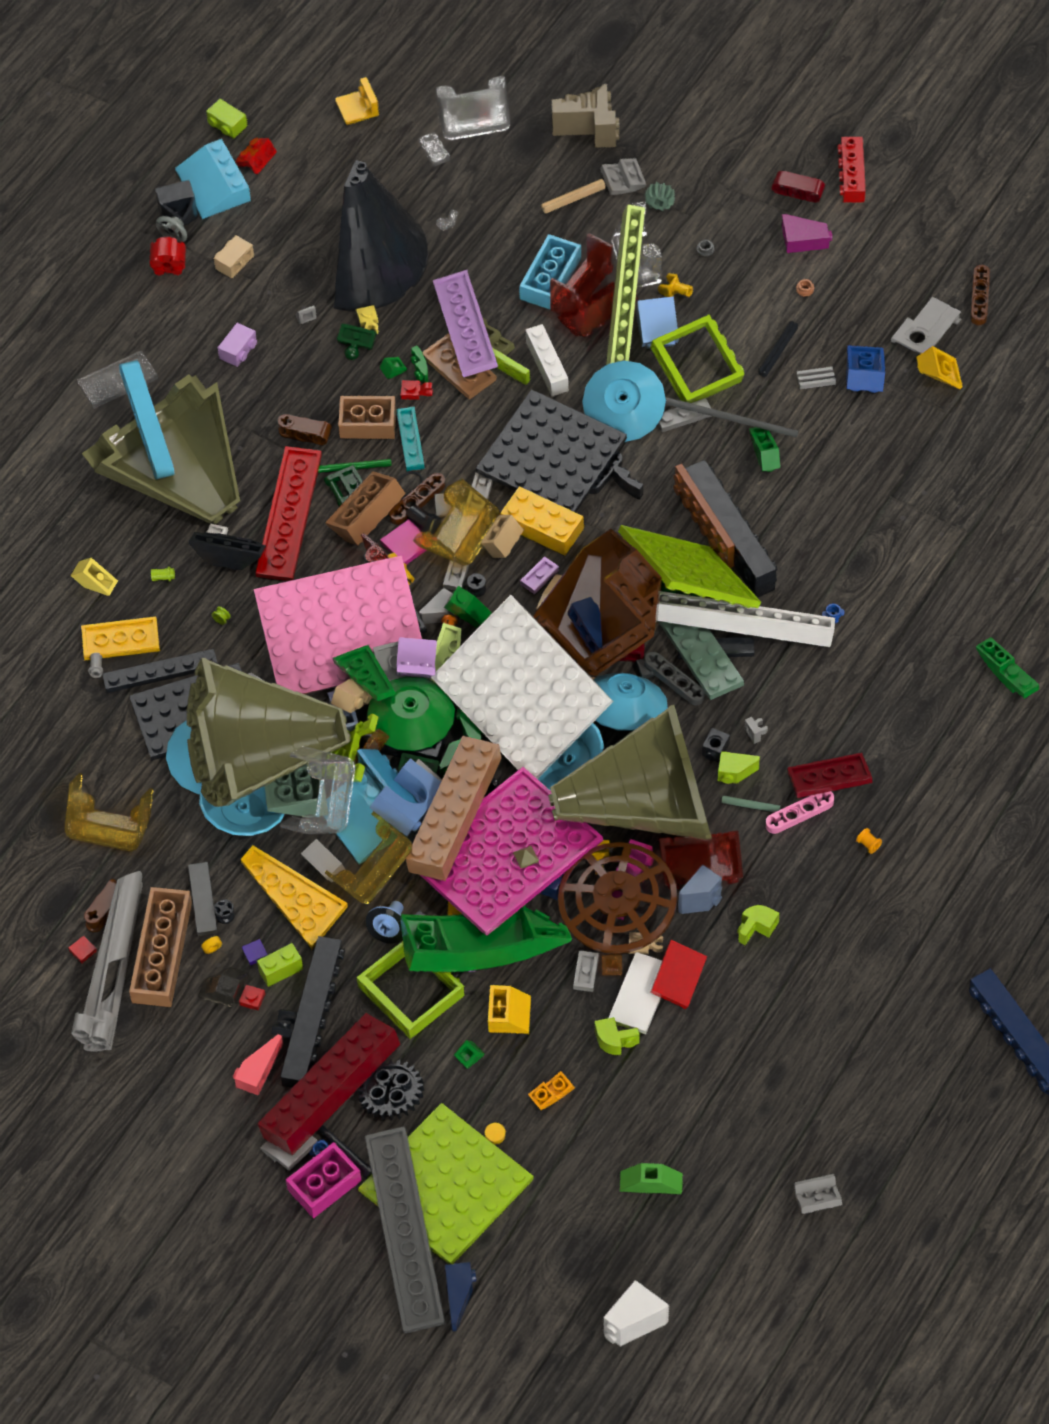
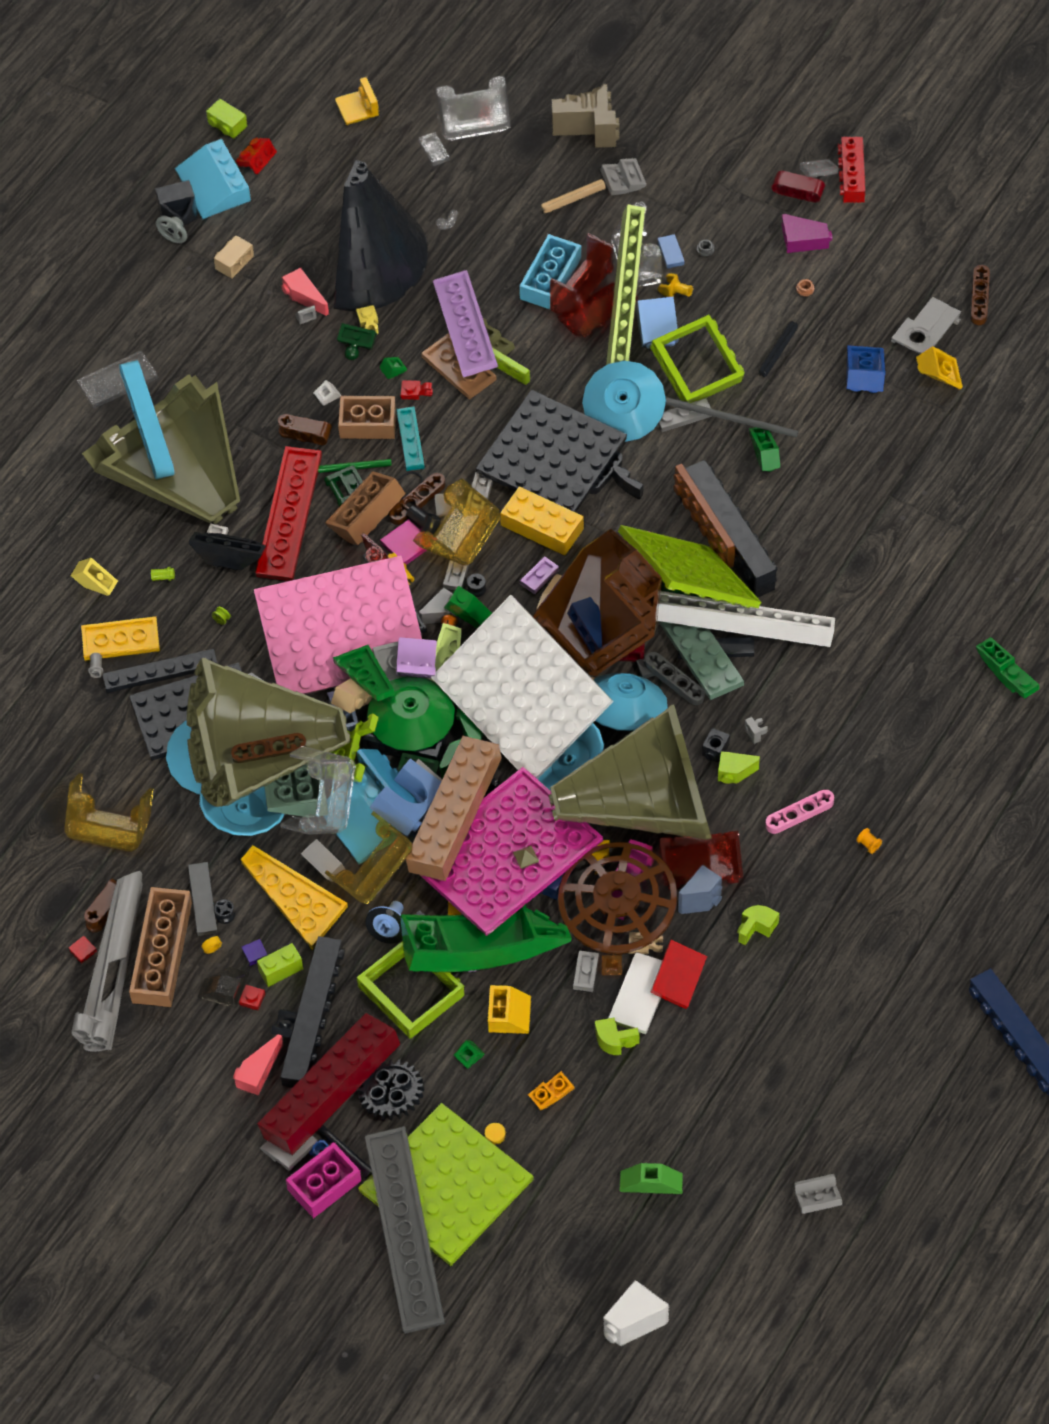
(167, 256): red brick -> none
(237, 344): lavender brick -> none
(268, 745): none -> reddish brown beam
(303, 291): none -> coral slope
(326, 393): none -> white slope
(376, 742): clear orange slope -> none
(420, 364): green slope -> none
(460, 1288): dark blue slope -> none
(502, 536): tan brick -> none
(547, 360): white brick -> none
(659, 196): sand green gear -> none
(670, 251): none -> medium blue tile
(750, 804): sand green bar -> none
(815, 375): light grey tile -> none
(818, 168): none -> clear plate
(829, 775): dark red tile -> none
(833, 608): blue plate -> none

